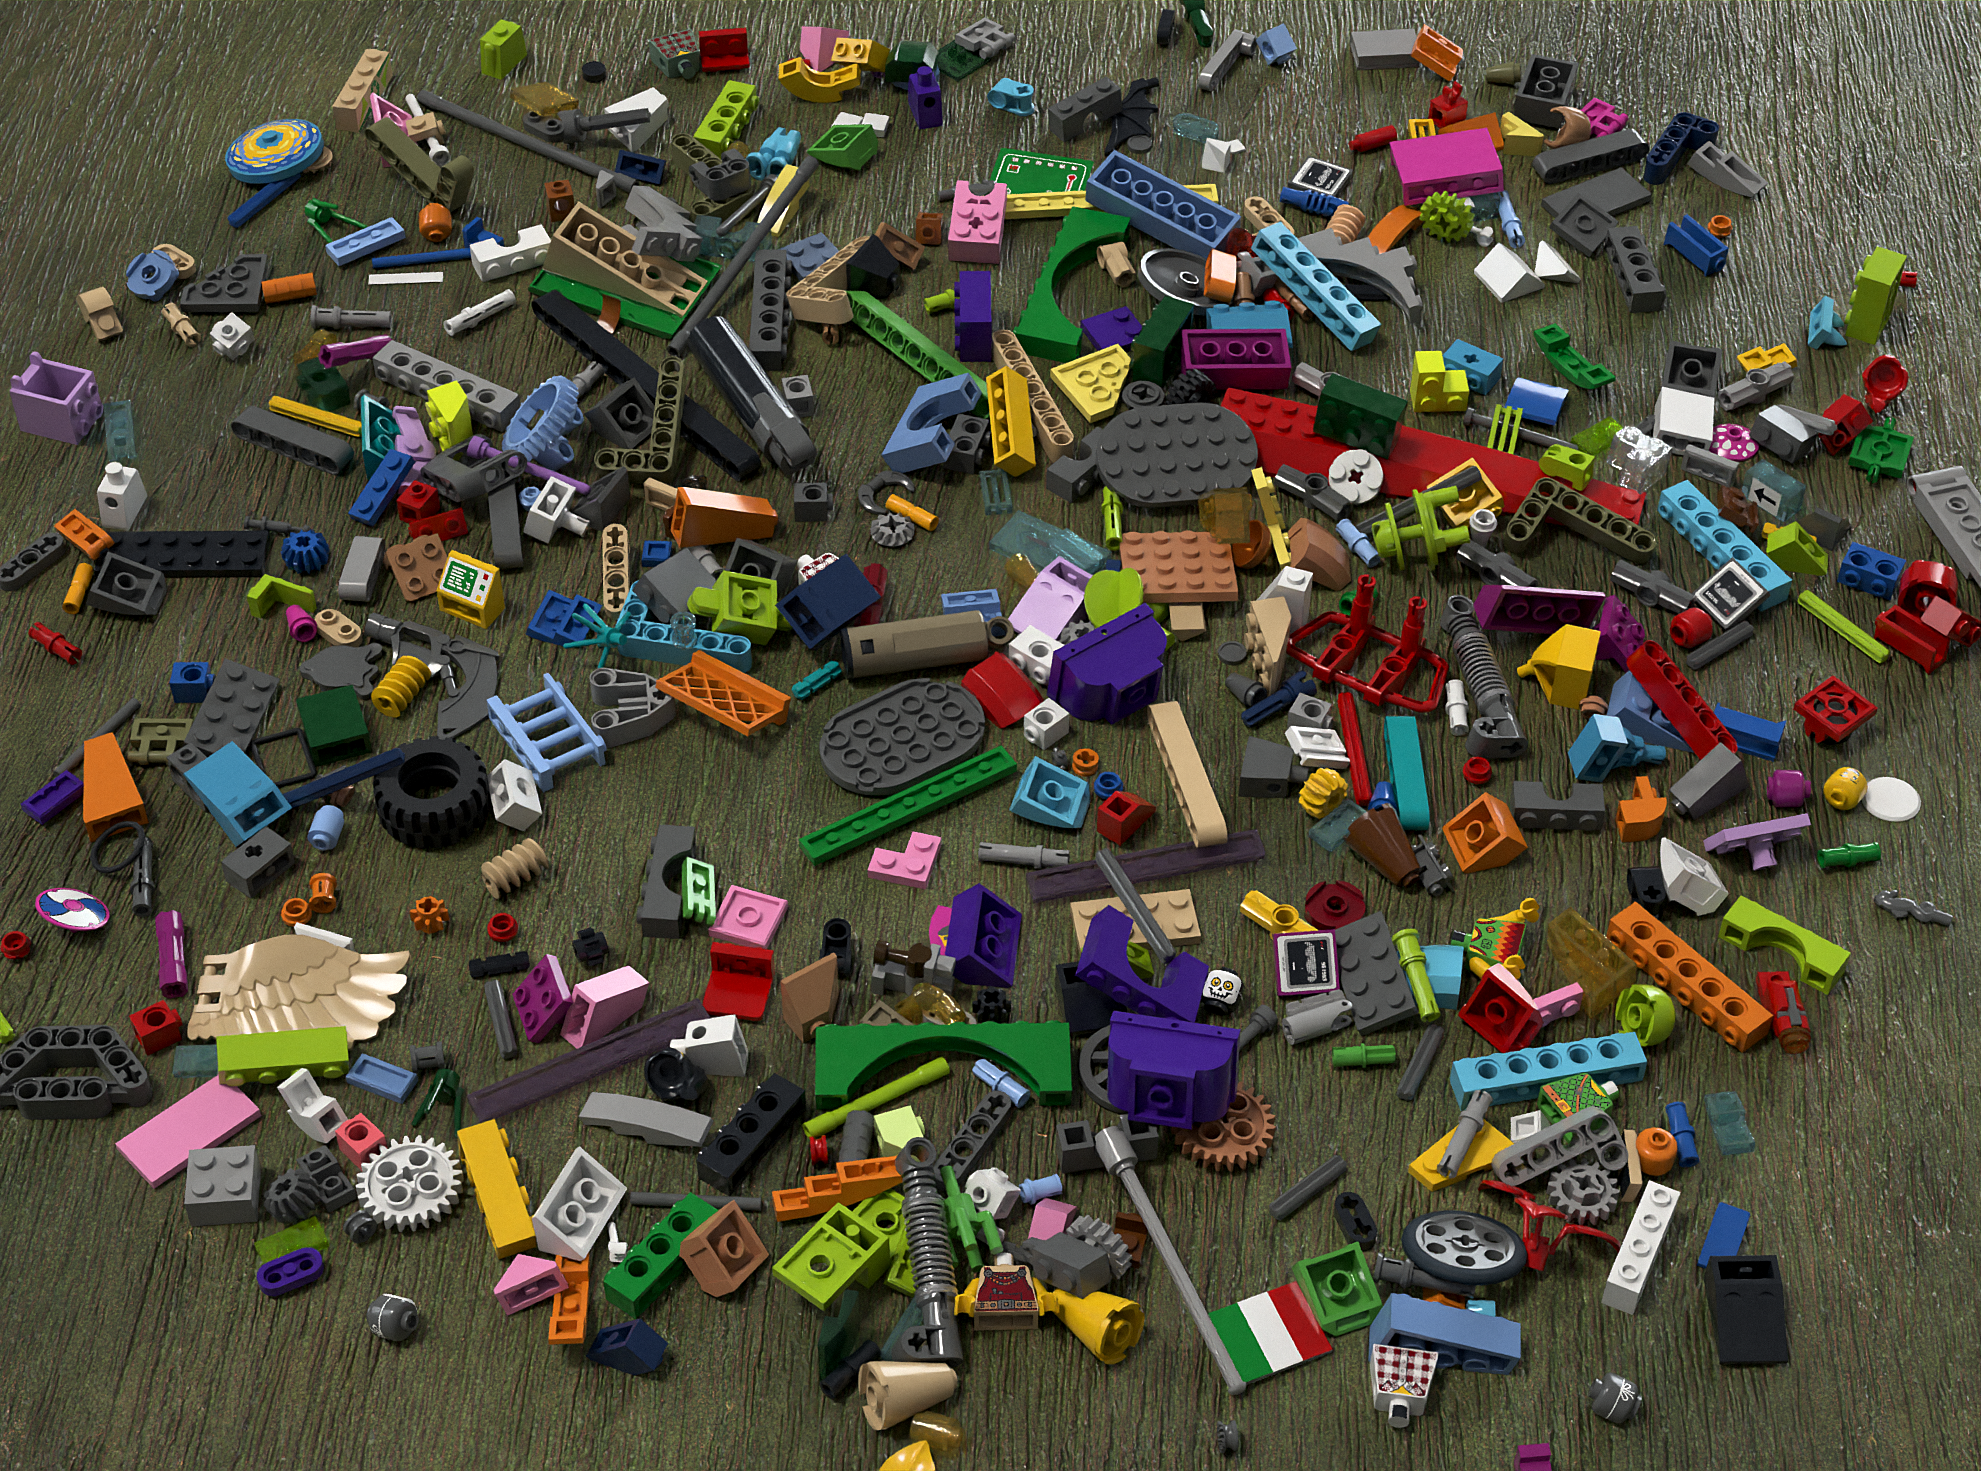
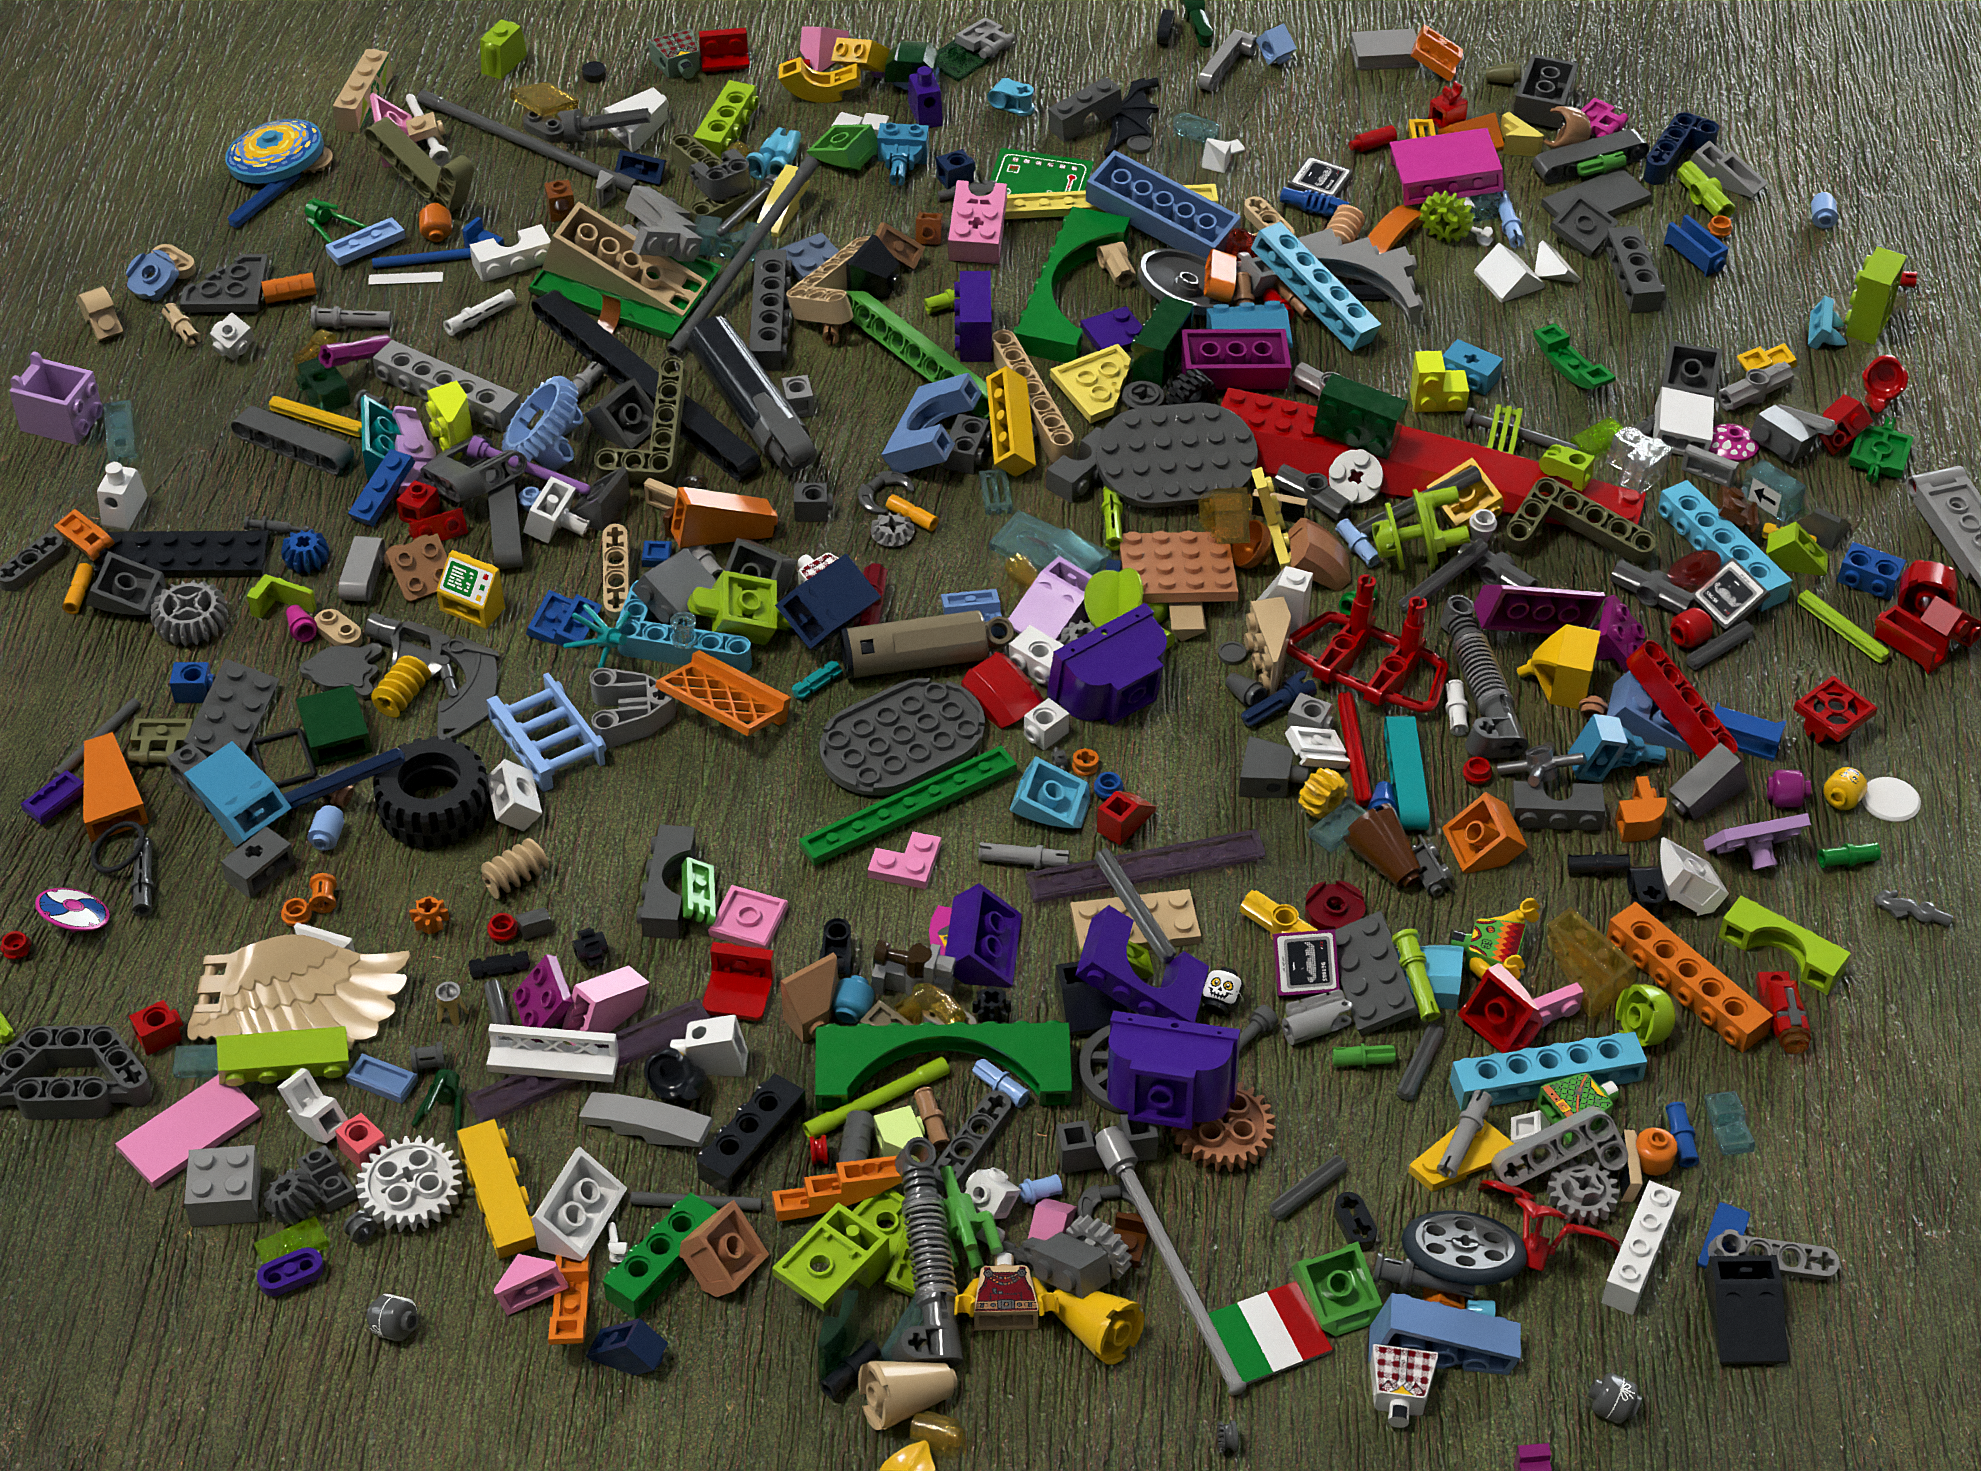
(55, 643): red pin -> none
(171, 954): magenta axle -> none
(189, 613): none -> light grey gear
(448, 997): none -> piece
(534, 923): none -> dark grey slope
(553, 1057): none -> white fence
(852, 999): none -> dark azure head
(901, 146): none -> dark azure brick
(932, 1118): none -> medium nougat pin
(955, 167): none -> dark blue brick
(1092, 1197): none -> dark grey piece
(1187, 774): tan beam -> none
(1291, 507): none -> black tile
(1446, 573): none -> dark grey axle
(1538, 400): blue slope -> none
(1541, 763): none -> flat silver bar
(1598, 863): none -> black pin
(1601, 164): none -> bright green axle
(1694, 568): none -> clear red dish
(1705, 190): none -> lime piece
(1775, 1247): none -> light grey beam
(1824, 210): none -> light blue brick

